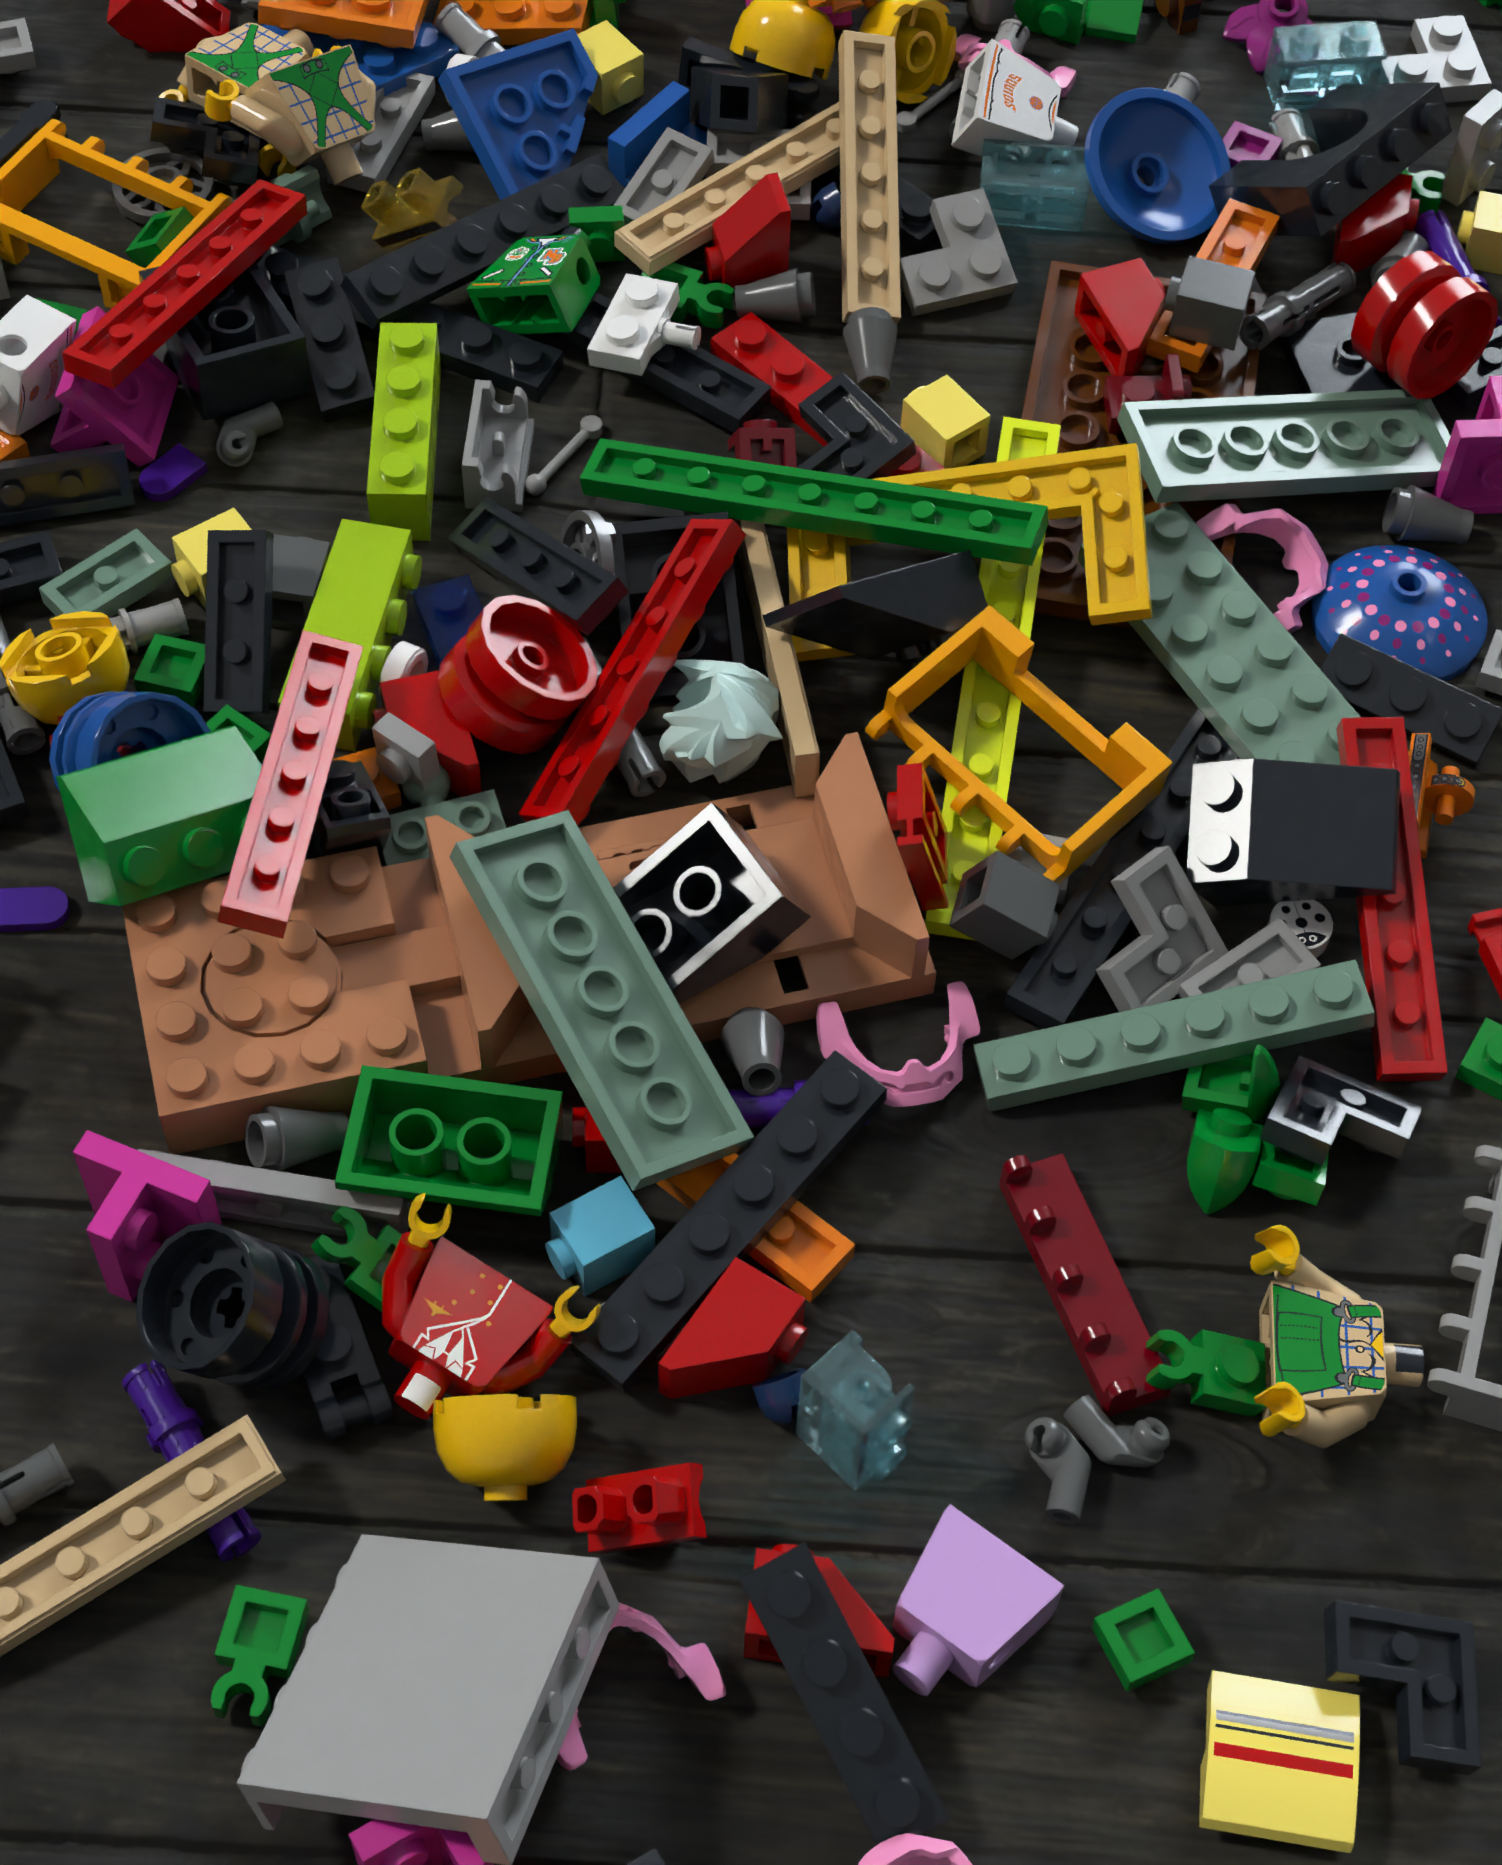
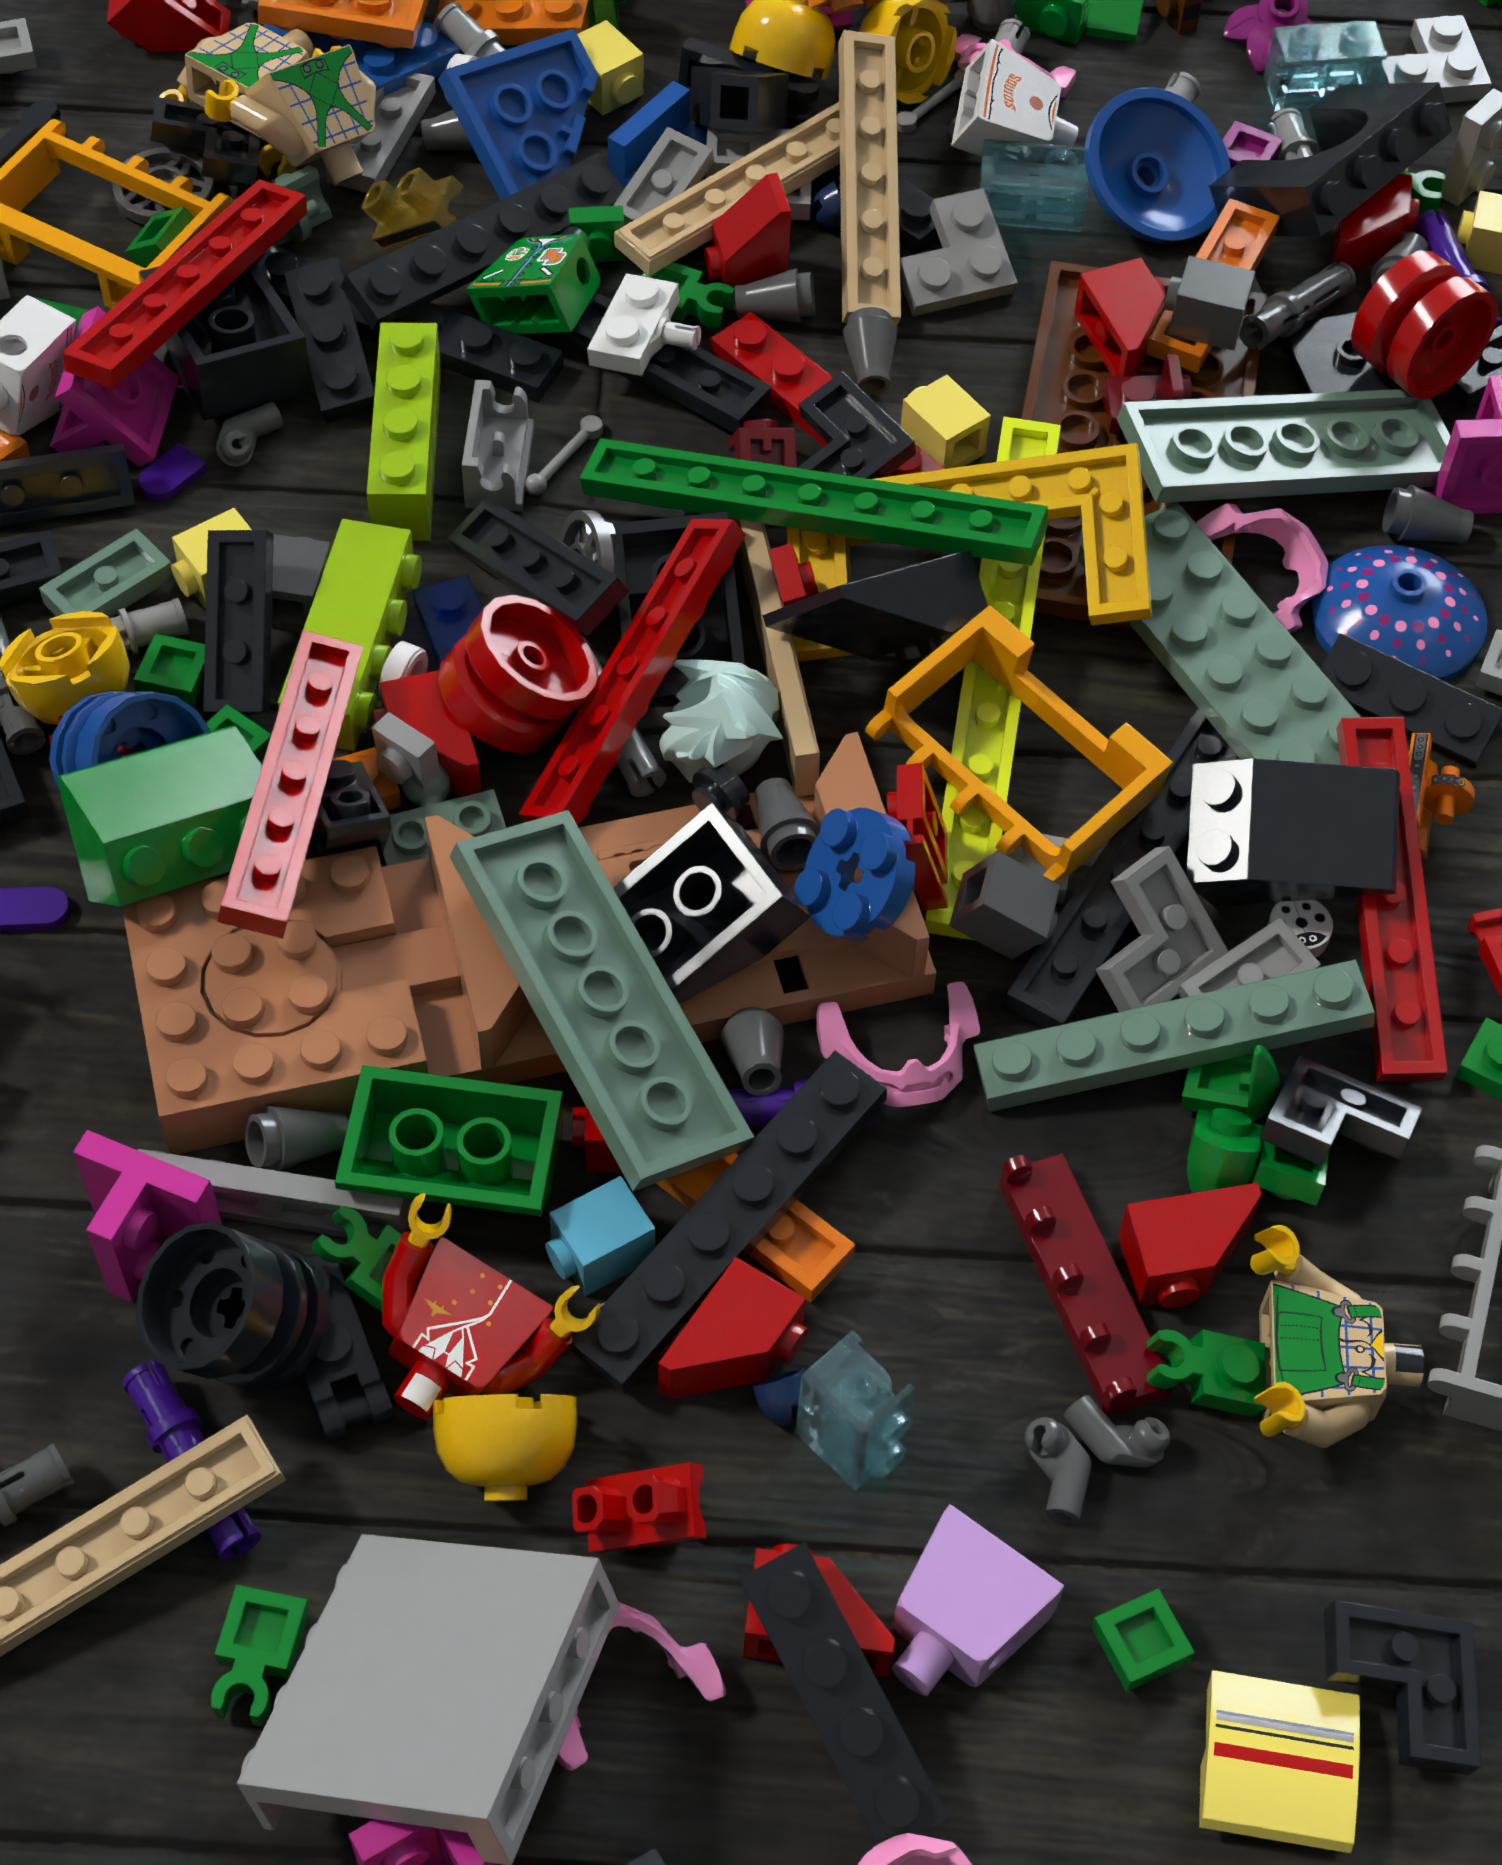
(721, 788): none -> black plate
(784, 825): none -> dark grey cone
(793, 579): none -> red plate
(827, 883): none -> blue plate
(1183, 1242): none -> red slope

